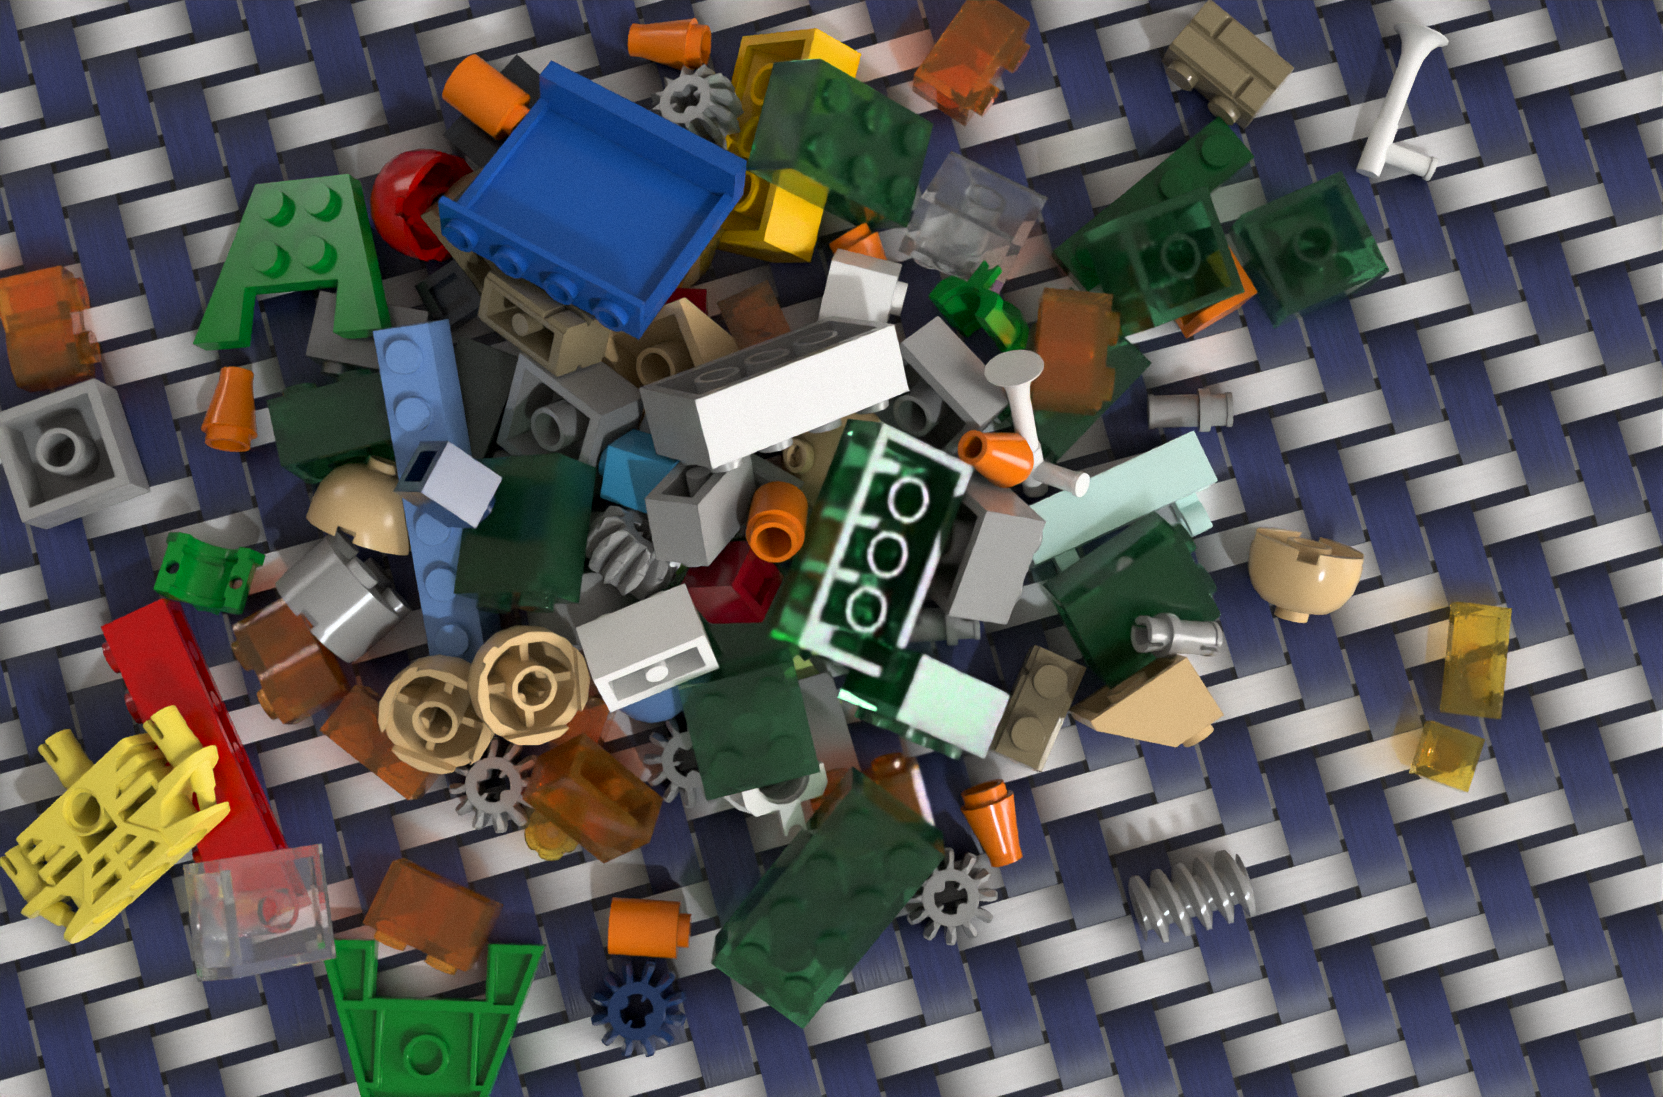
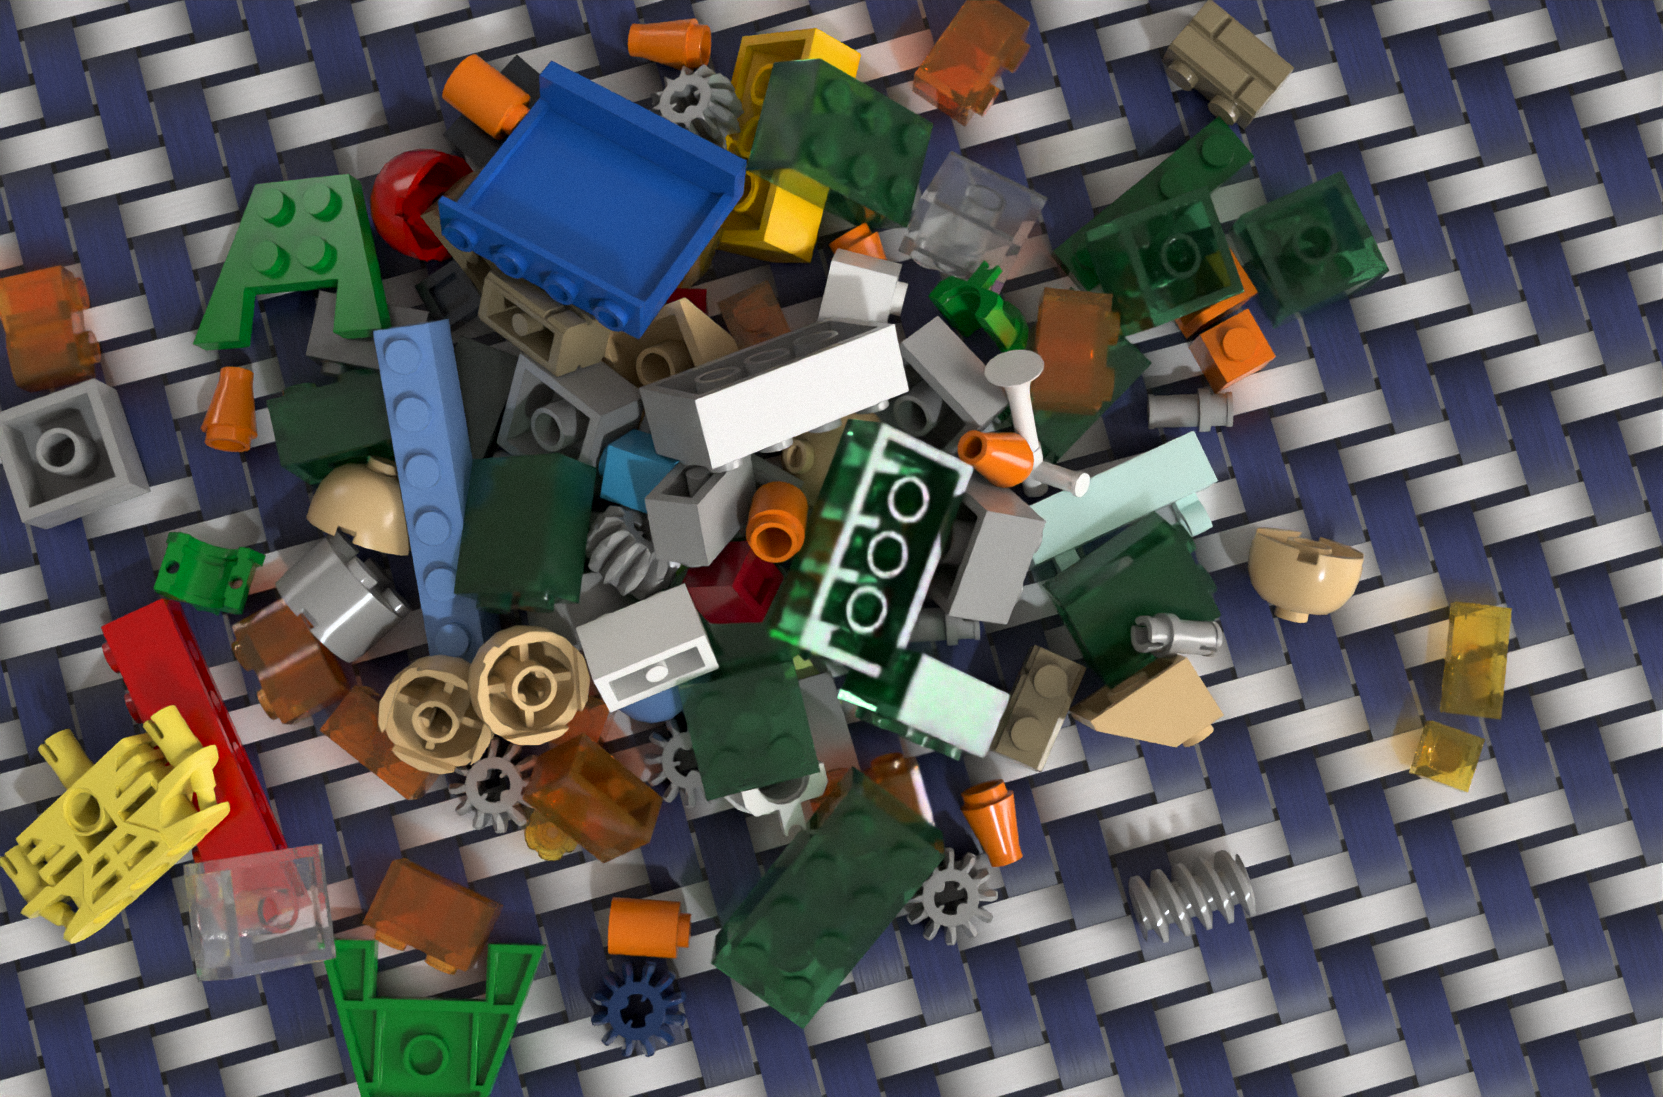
(448, 484): brick -> none
(1231, 351): none -> orange brick
(1379, 149): white piece -> none

